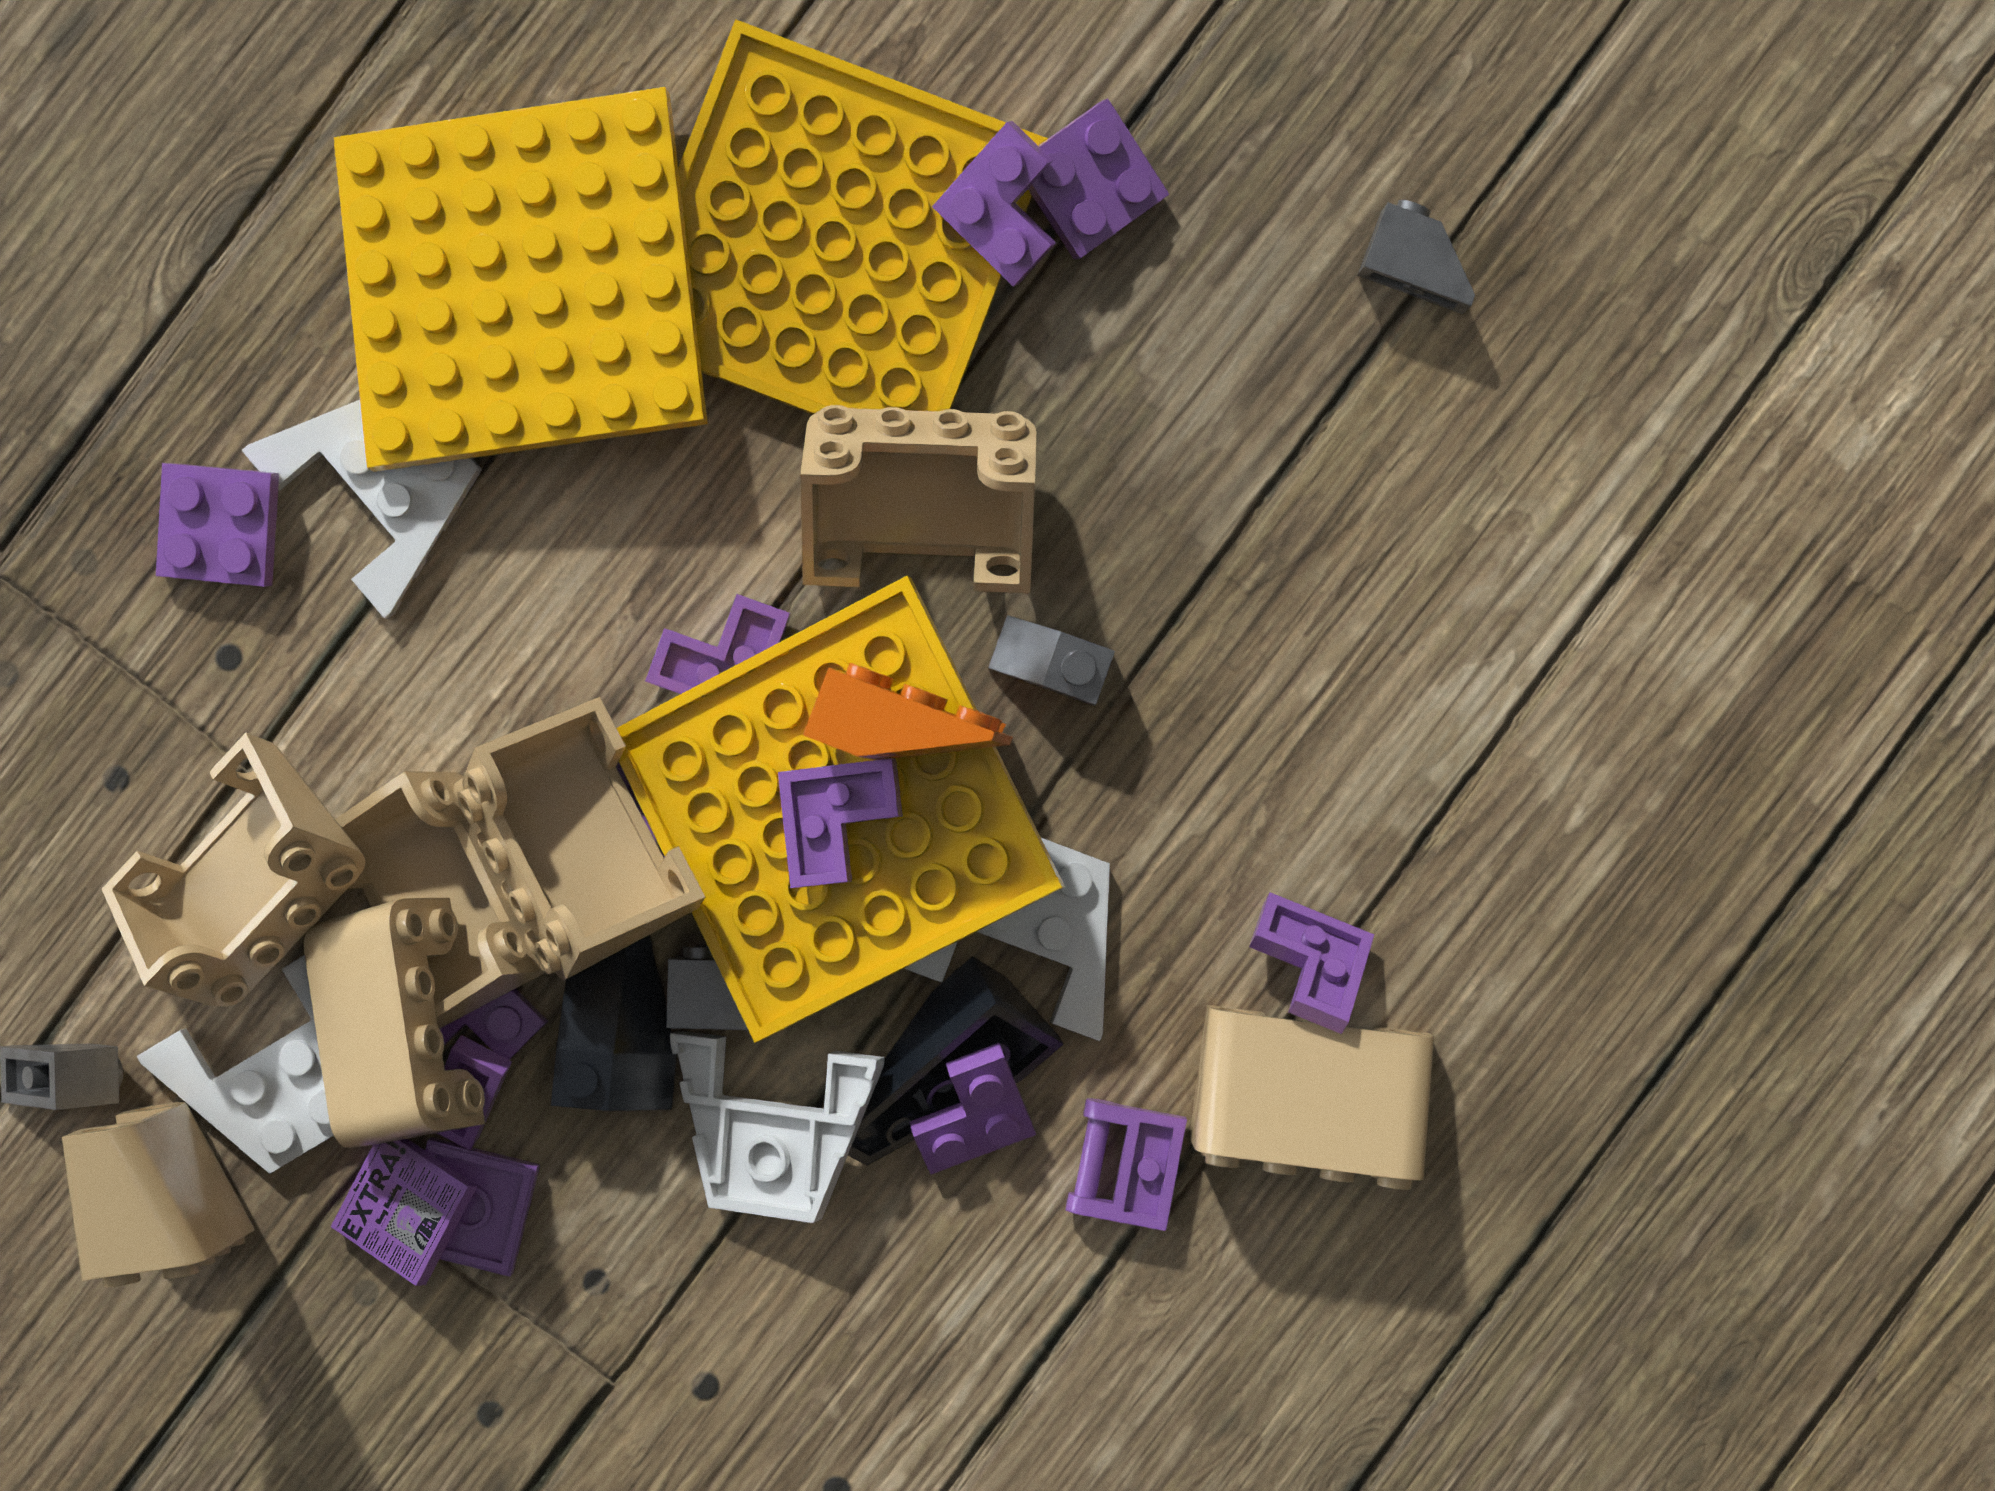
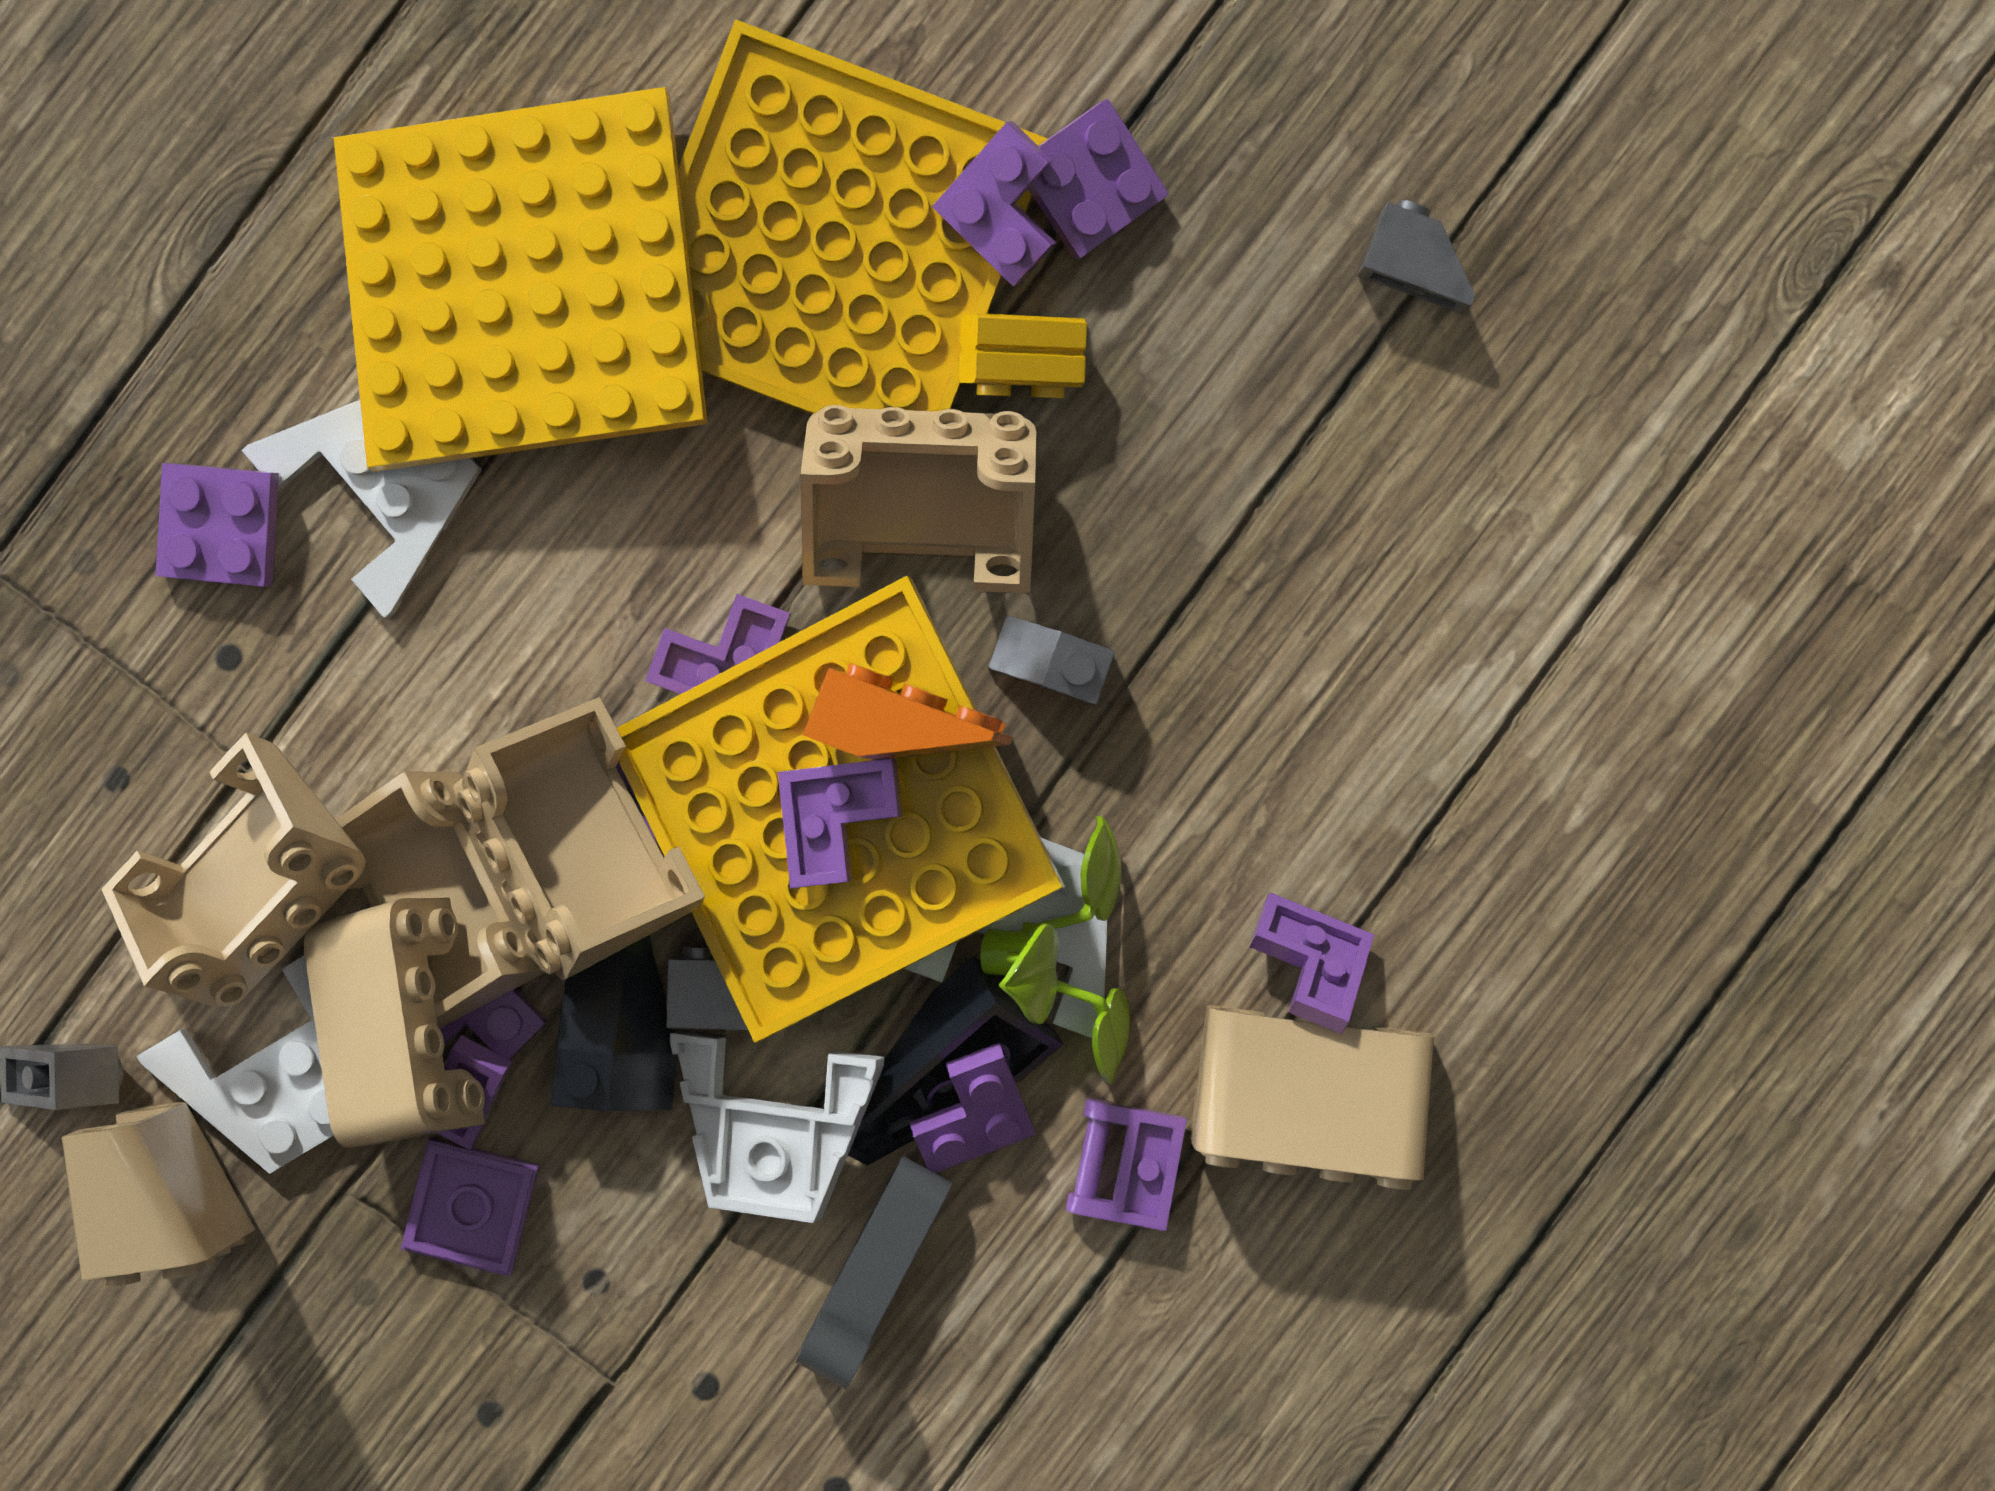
(404, 1208): medium lavender tile -> none
(873, 1272): none -> dark grey beam
(1022, 351): none -> yellow brick
(1030, 956): none -> lime plant

